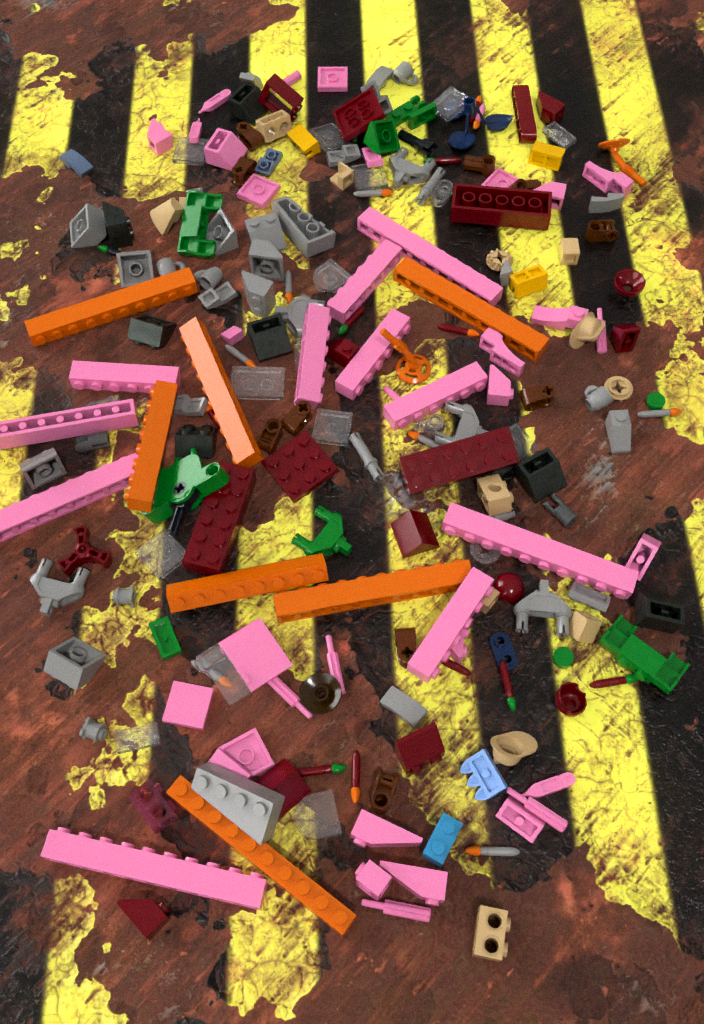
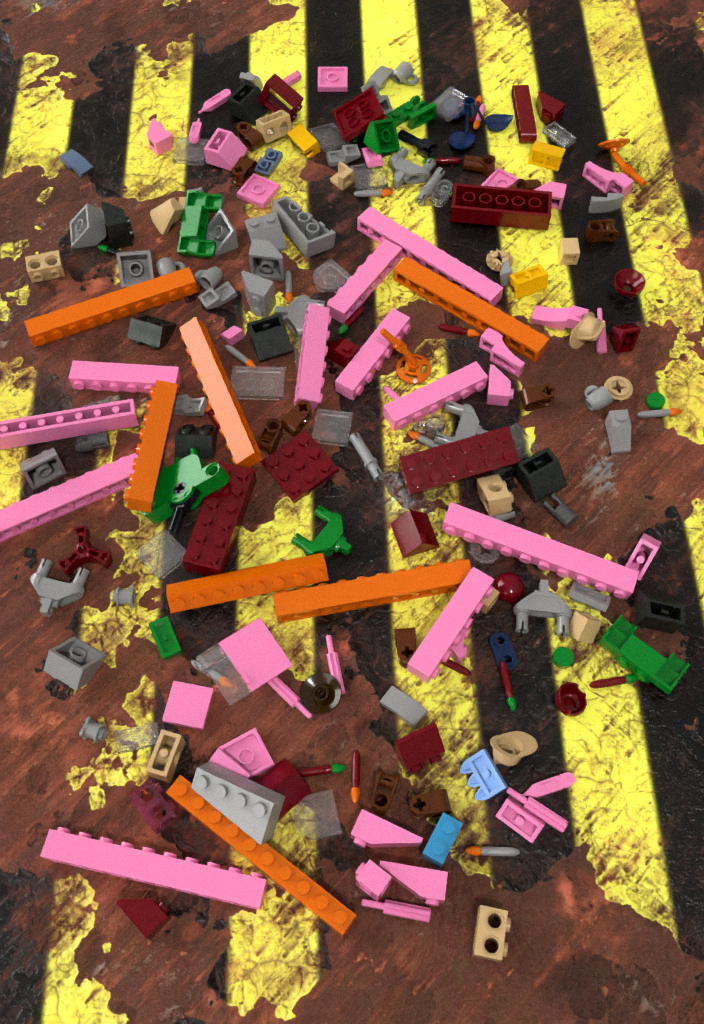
(45, 266): none -> tan brick
(165, 756): none -> tan brick
(433, 805): none -> reddish brown piece

